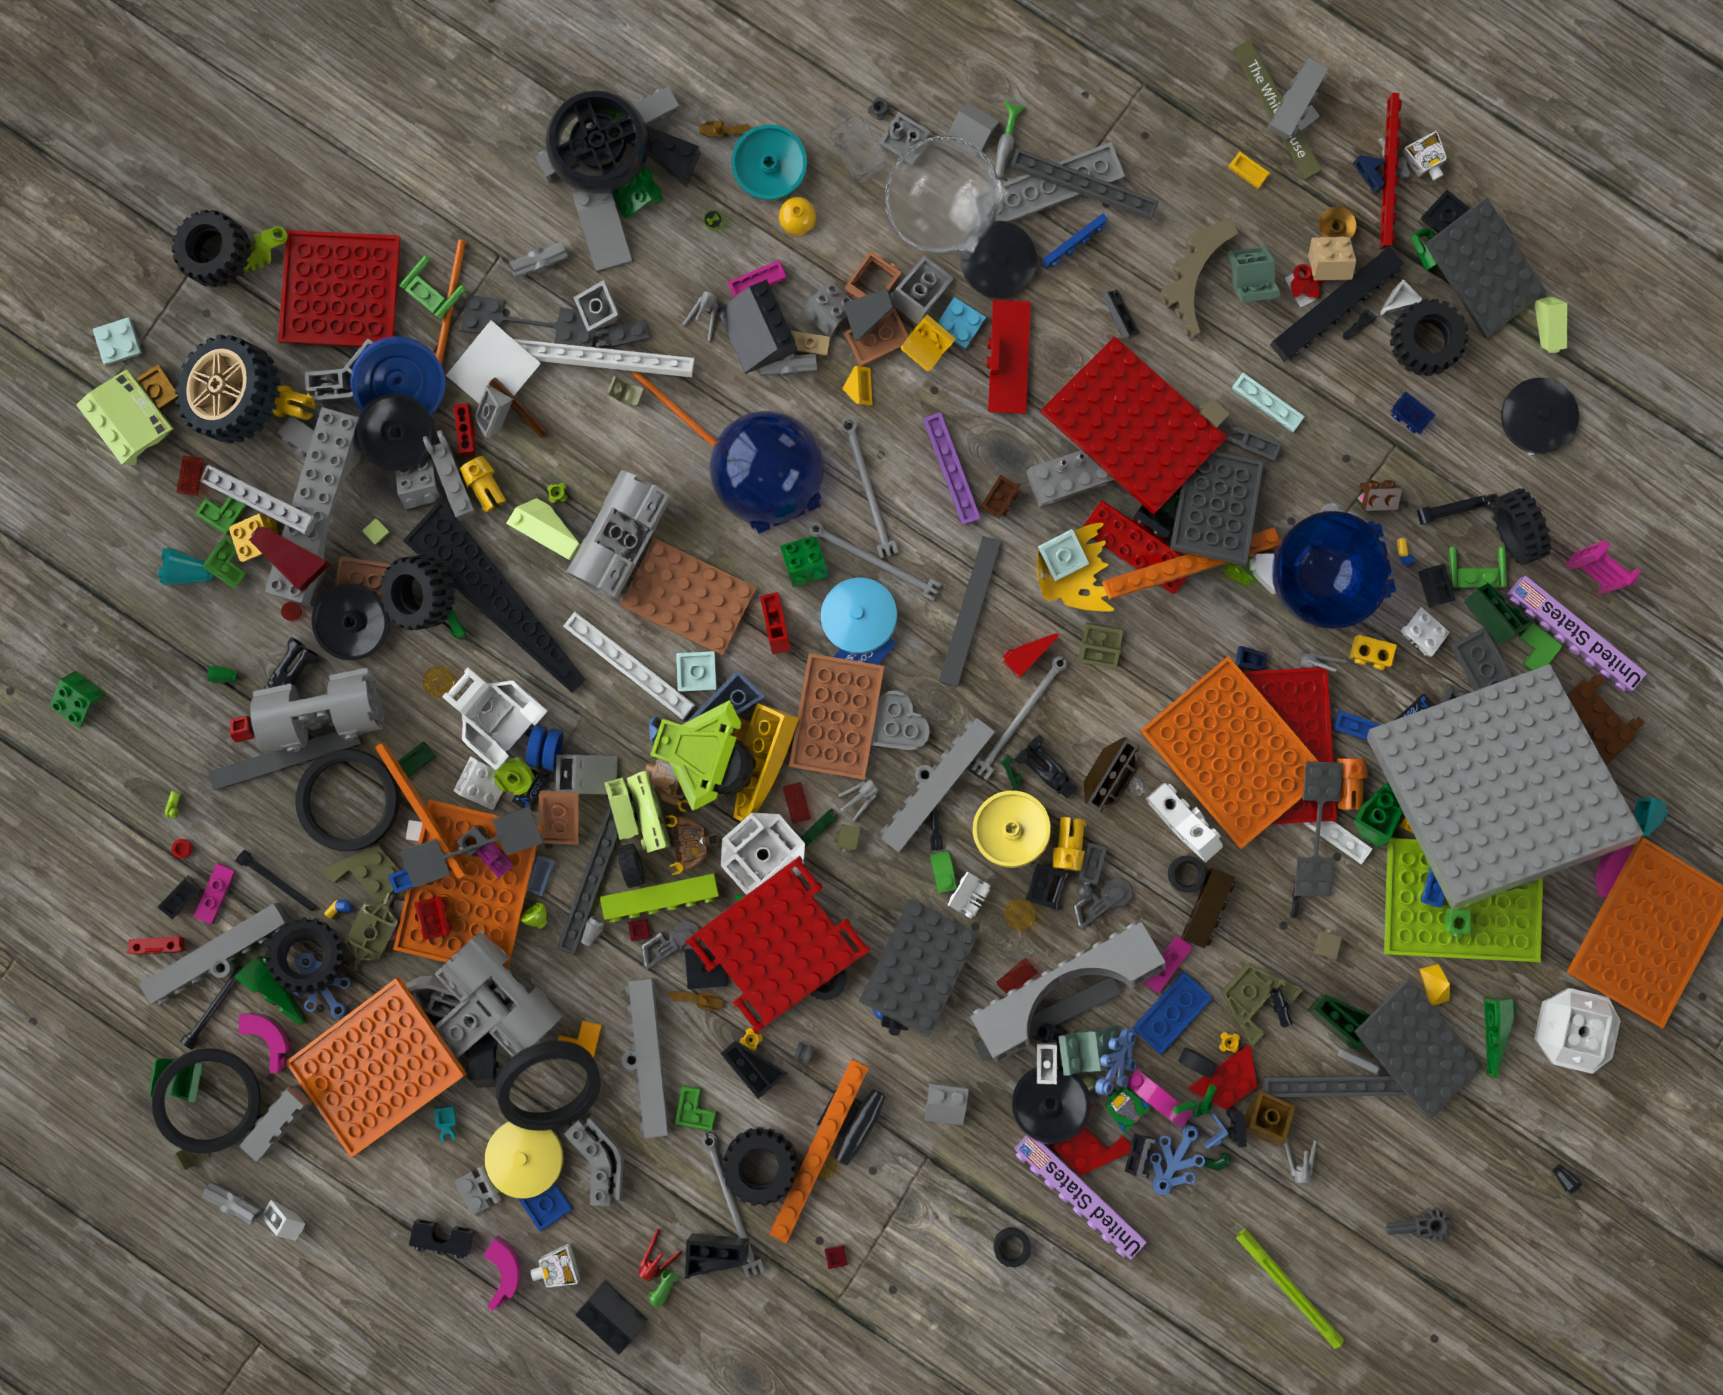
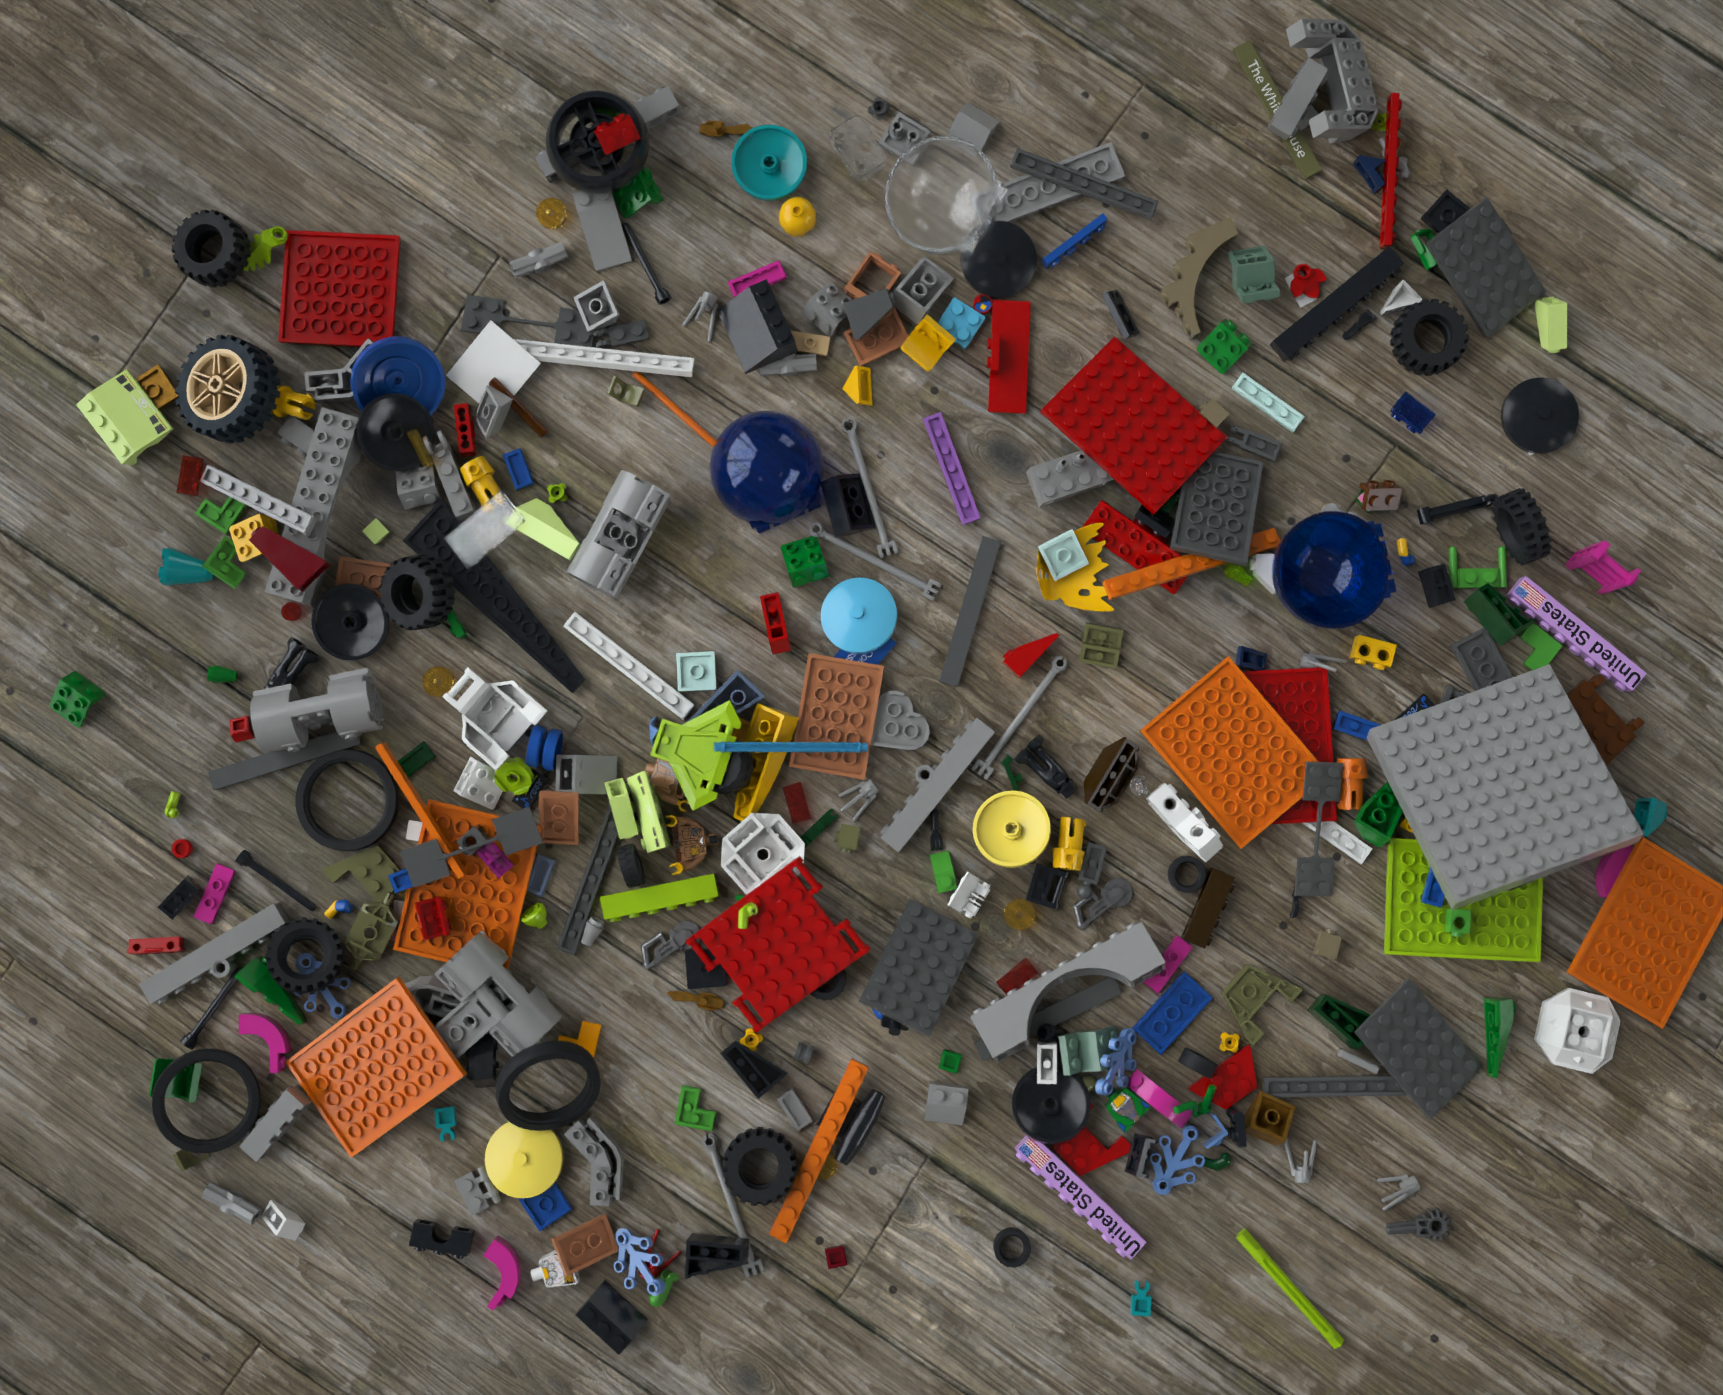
(117, 341): light aqua plate -> none
(420, 448): none -> clear yellow tile
(427, 295): bright green plate -> none
(452, 287): orange piece -> none
(484, 529): none -> clear tile
(518, 469): none -> blue tile
(548, 205): none -> clear yellow piece
(585, 1244): none -> nougat plate
(616, 133): none -> red bracket
(637, 1260): none -> medium blue plant
(639, 929): dark red tile -> none
(648, 1058): light grey hinge -> none
(662, 295): none -> black piece
(673, 154): black wedge -> none
(688, 596): nougat plate -> none
(713, 220): tile -> none
(746, 912): none -> lime arm
(790, 747): none -> dark azure piece
(795, 1109): none -> light grey tile
(847, 504): none -> black slope
(950, 1061): none -> green tile
(982, 304): none -> tile
(1000, 496): reddish brown bracket -> none
(1006, 140): light grey piece -> none
(1141, 1302): none -> teal plate
(1224, 346): none -> green bracket
(1248, 170): yellow tile -> none
(1281, 1007): black pin -> none
(1332, 258): tan brick -> none
(1337, 216): pearl gold dish -> none
(1347, 80): none -> light grey wedge
(1379, 126): none -> lime plate
(1408, 1187): none -> light grey plant
(1425, 632): white hinge -> none
(1426, 156): torso -> none
(1435, 984): yellow slope -> none
(1567, 1179): black cone -> none

